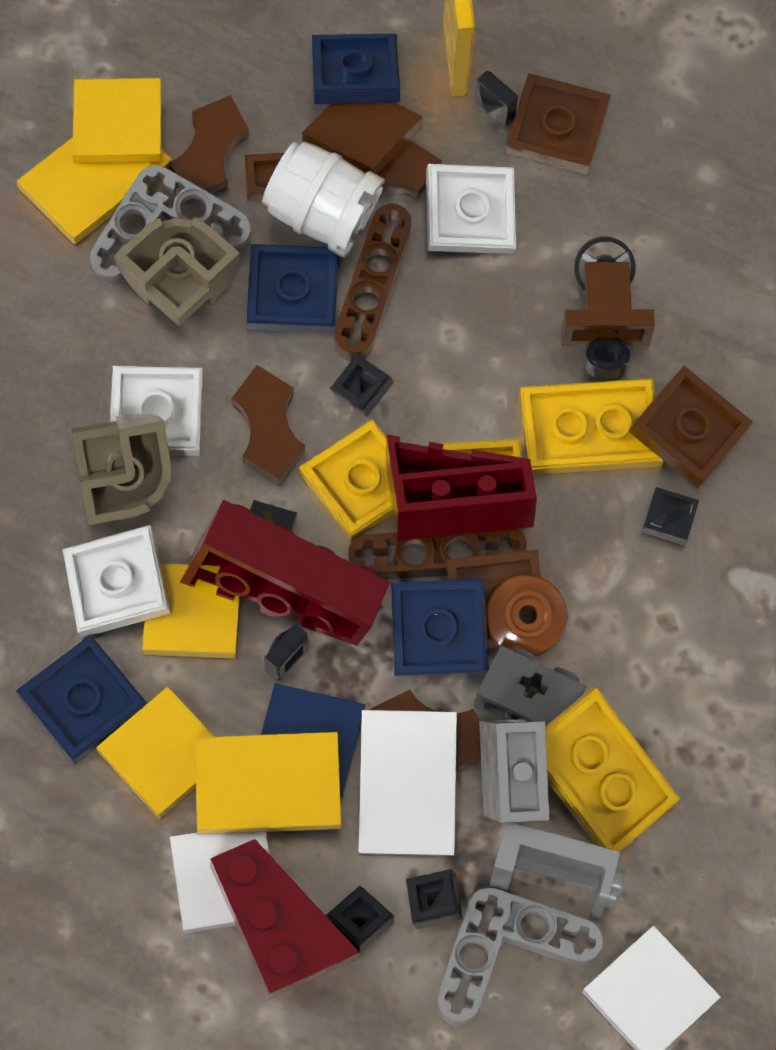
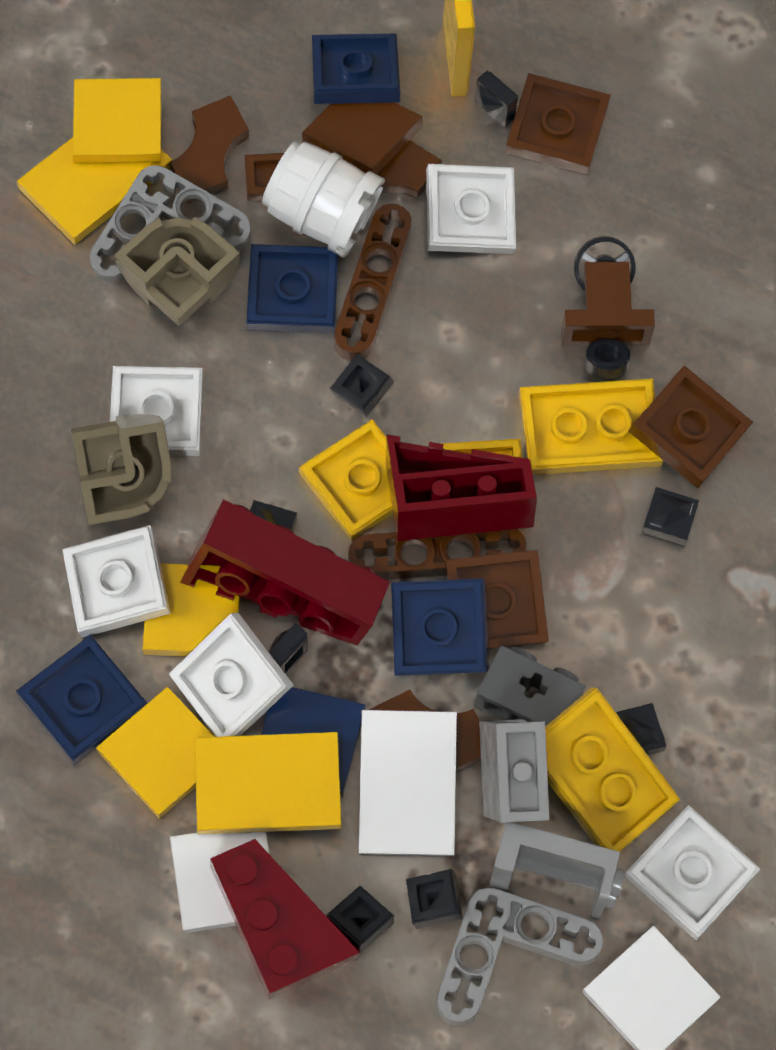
(231, 678): none -> white tile
(264, 405): reddish brown tile -> none
(530, 591): dark orange piece -> none
(644, 727): none -> black tile
(692, 872): none -> white tile

